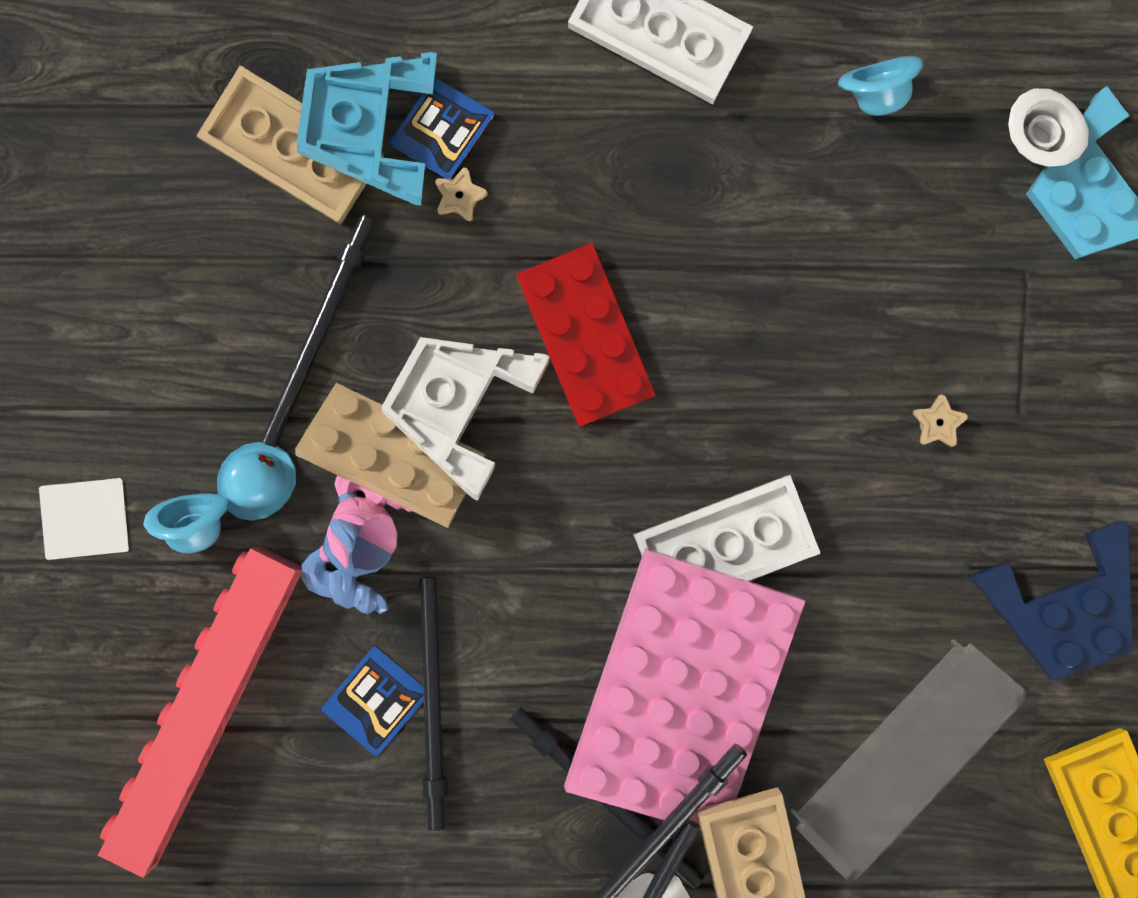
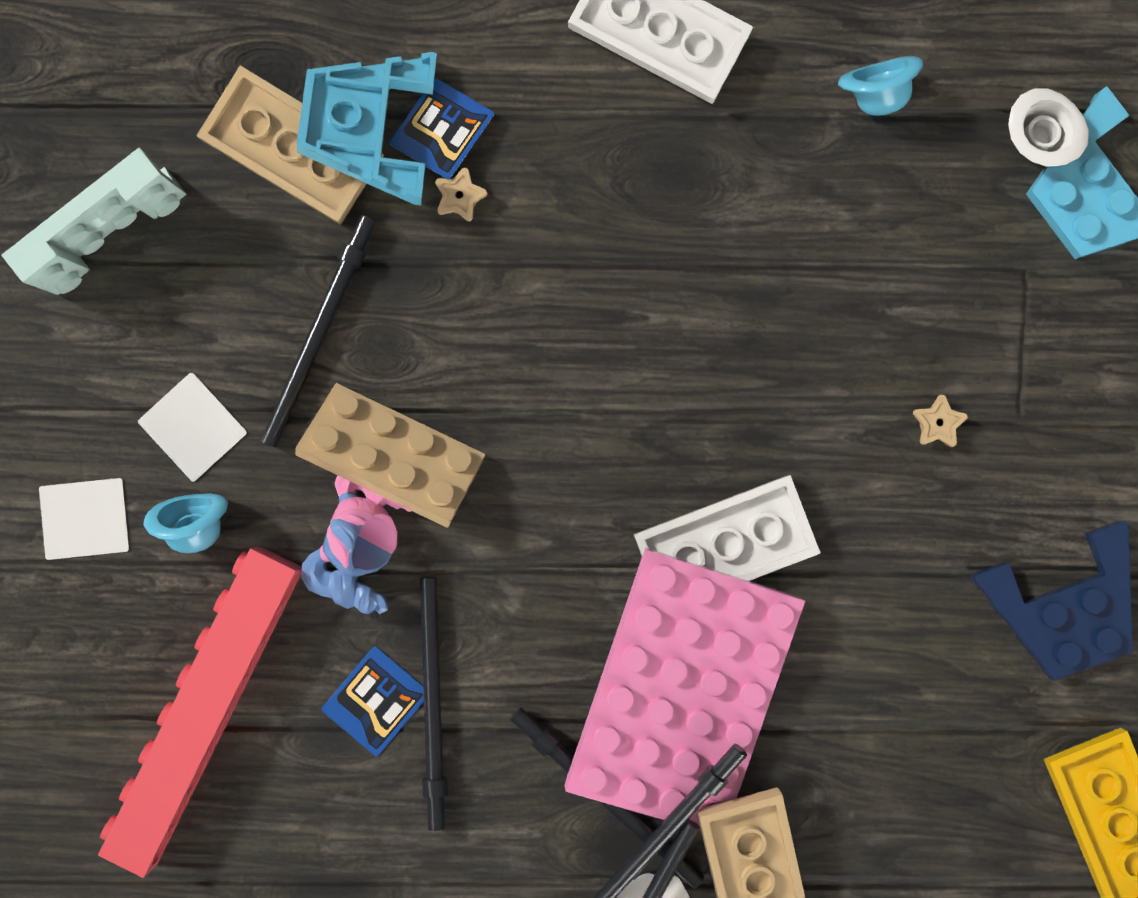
(53, 250): none -> light aqua piece
(192, 427): none -> white sticker
(256, 480): medium azure hat -> none
(440, 394): white wing -> none
(585, 335): red plate -> none
(908, 760): clear piece -> none

